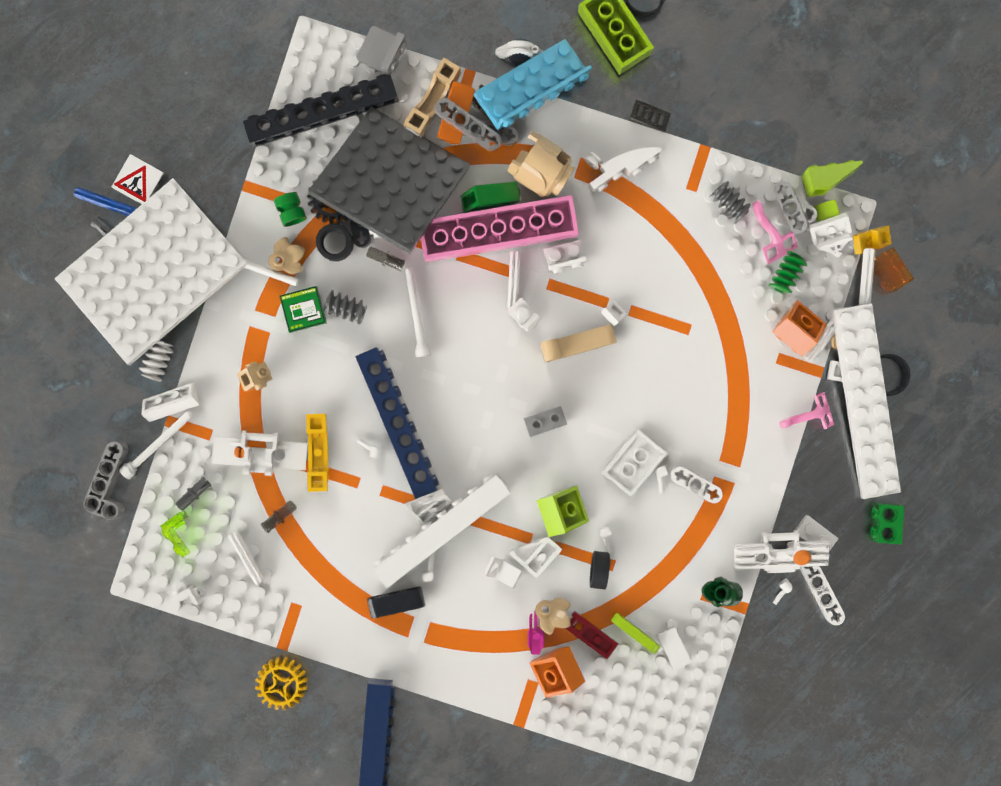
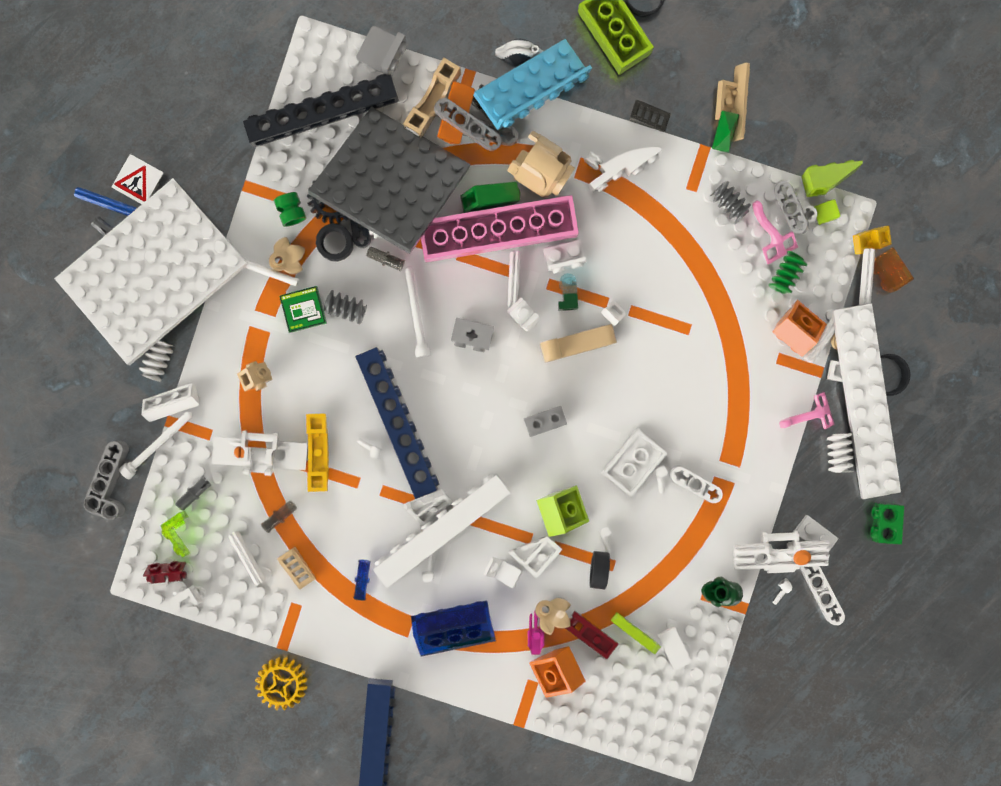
(174, 570): none -> dark red hinge
(291, 572): none -> tan slope
(362, 579): none -> clear blue pin
(396, 602): black beam -> none
(453, 628): none -> clear blue slope
(483, 332): none -> light grey brick
(569, 293): none -> leg
(725, 131): none -> green slope
(733, 98): none -> tan bracket
(831, 234): white slope -> none
(840, 453): none -> white piece

